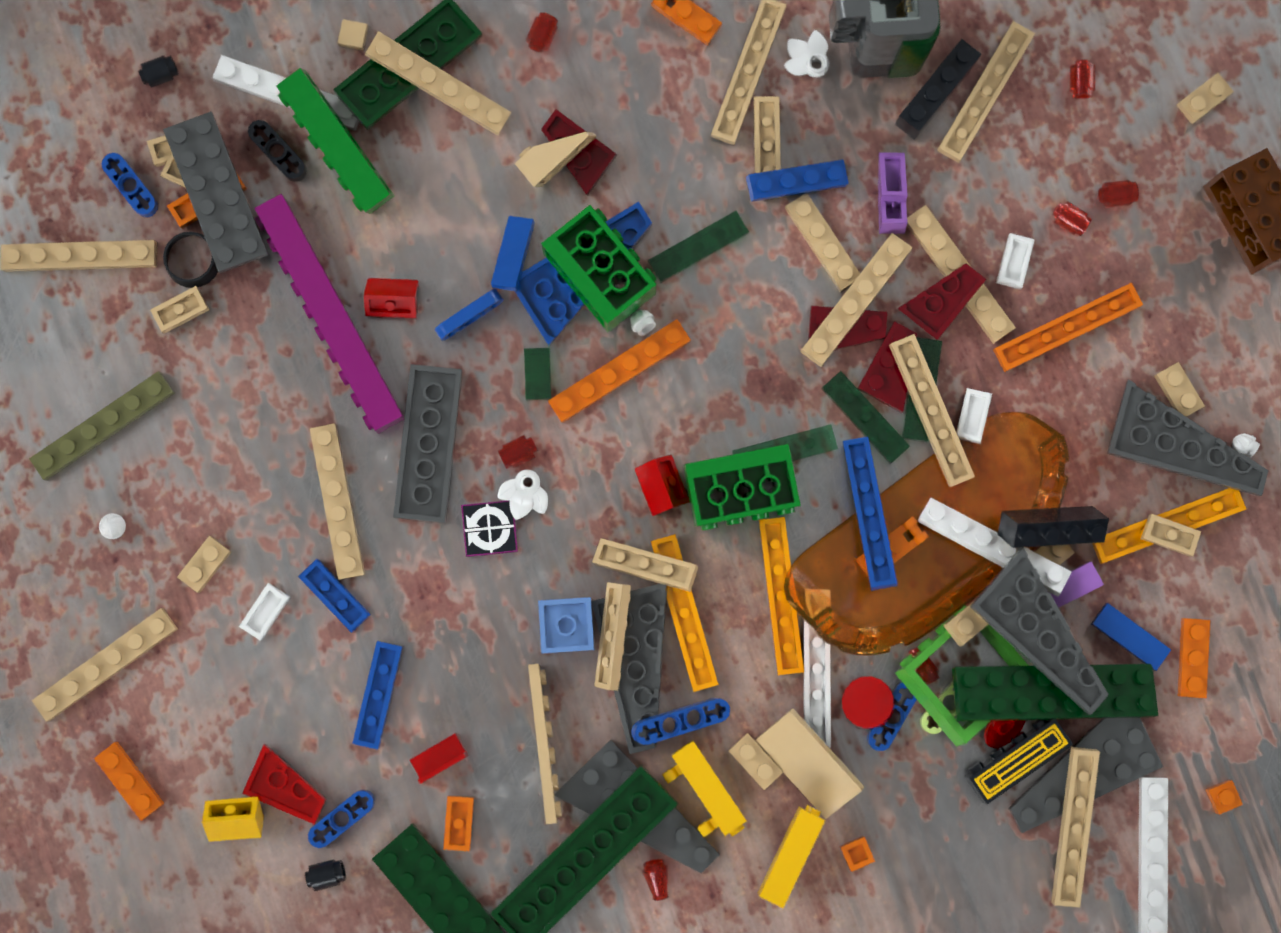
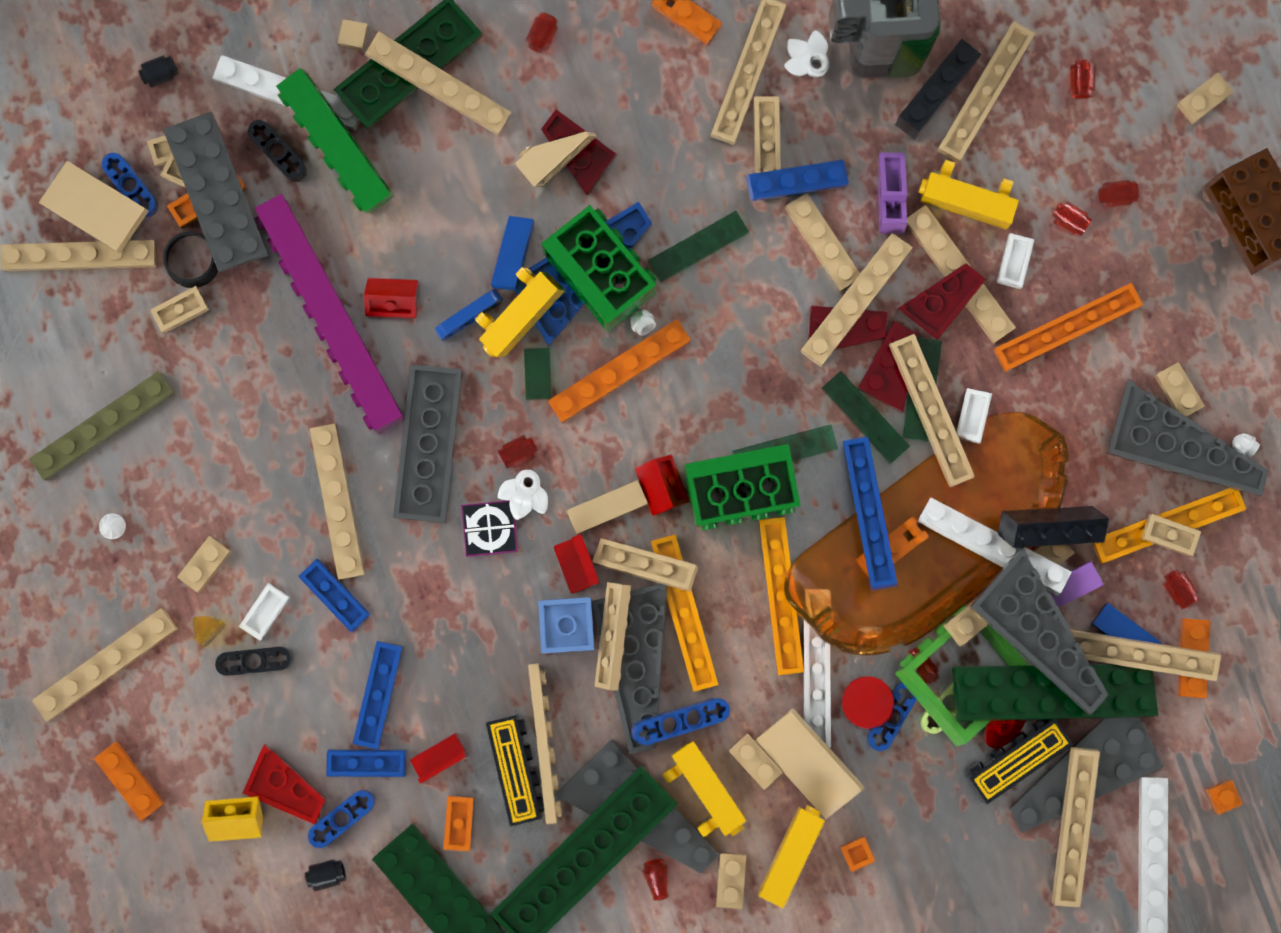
(93, 207): none -> tan tile
(206, 629): none -> clear yellow tile
(234, 656): none -> black beam
(366, 763): none -> blue tile
(514, 770): none -> brick
(520, 314): none -> yellow brick
(576, 564): none -> red panel
(607, 507): none -> tan tile
(731, 880): none -> tan plate
(967, 199): none -> yellow brick
(1148, 655): none -> tan plate
(1180, 588): none -> clear red brick

